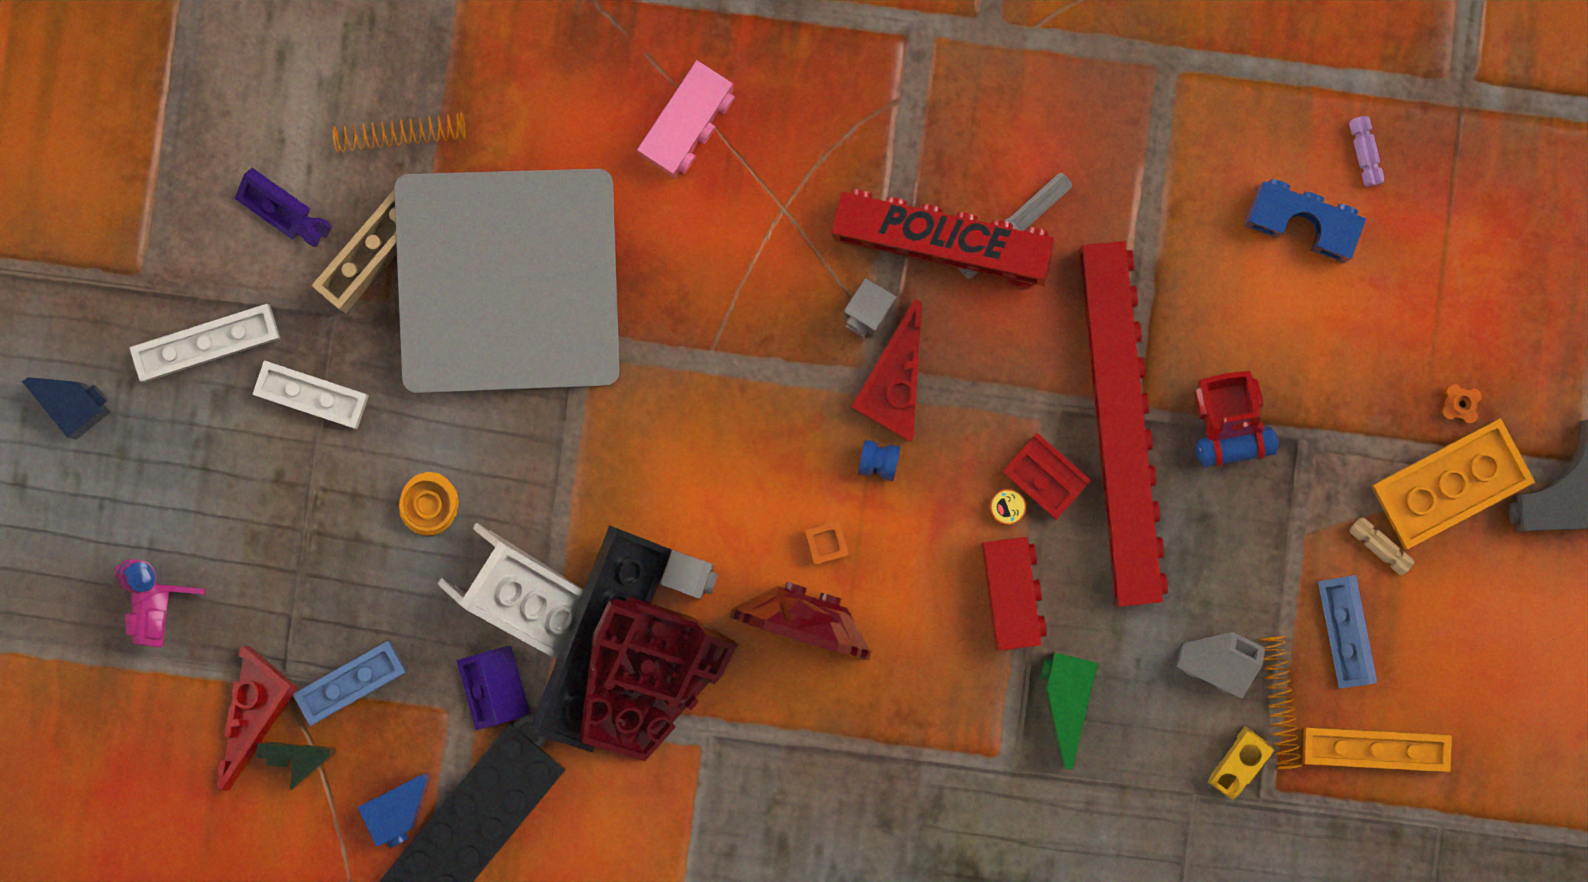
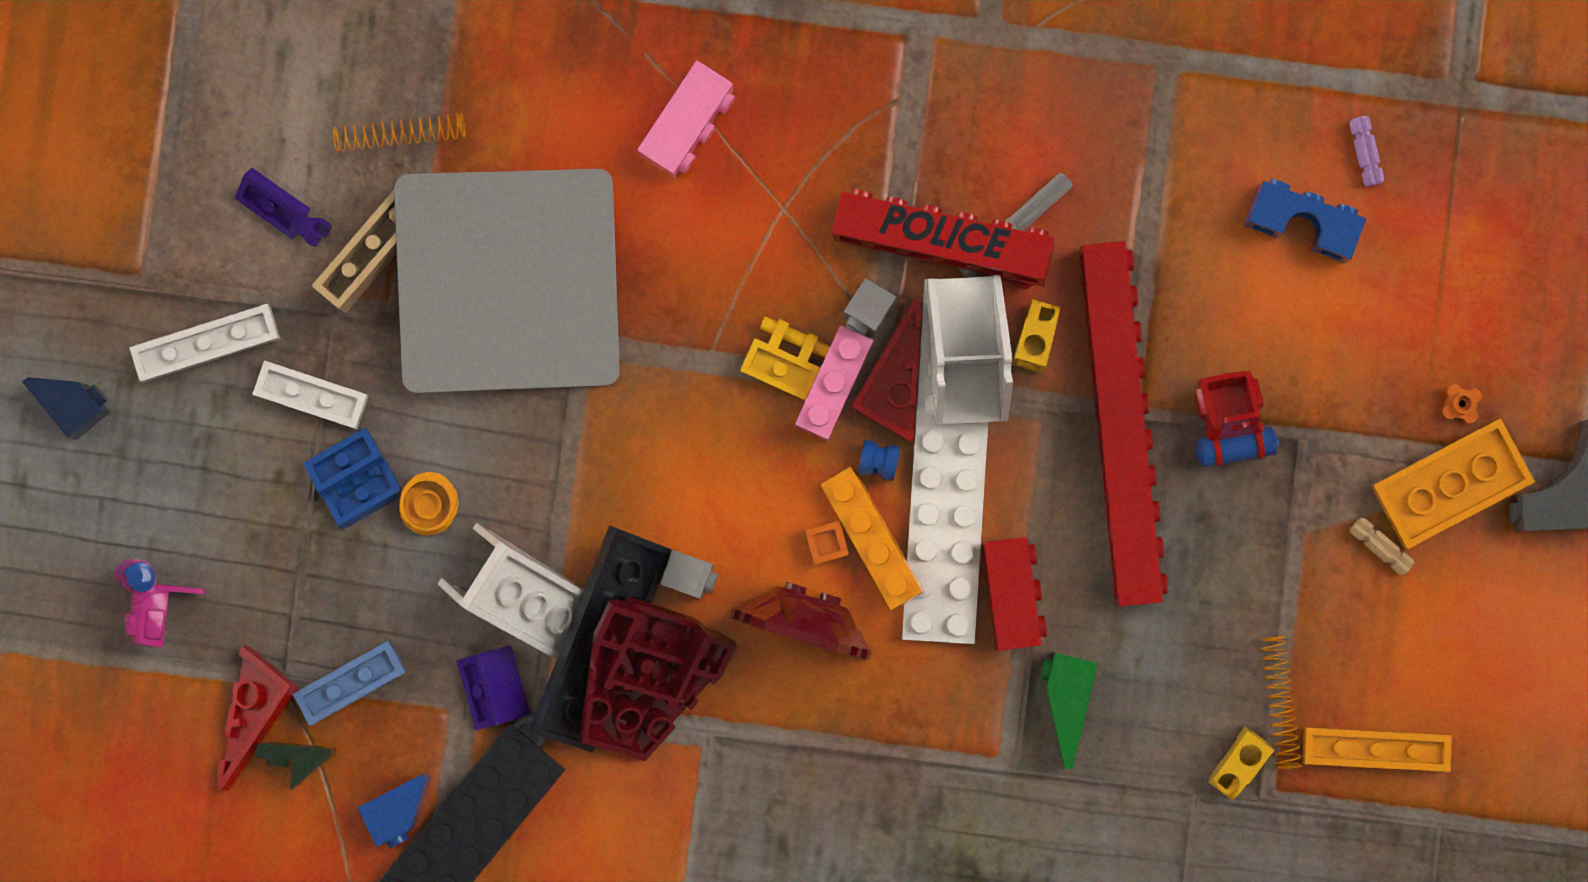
(353, 478): none -> blue slope
(780, 368): none -> yellow plate
(833, 383): none -> bright pink brick
(872, 538): none -> light orange plate
(944, 516): none -> white plate
(969, 350): none -> white ladder
(1007, 506): tile -> none
(1036, 337): none -> yellow leg
(1046, 476): red plate -> none
(1223, 661): light grey slope -> none
(1347, 631): medium blue plate -> none

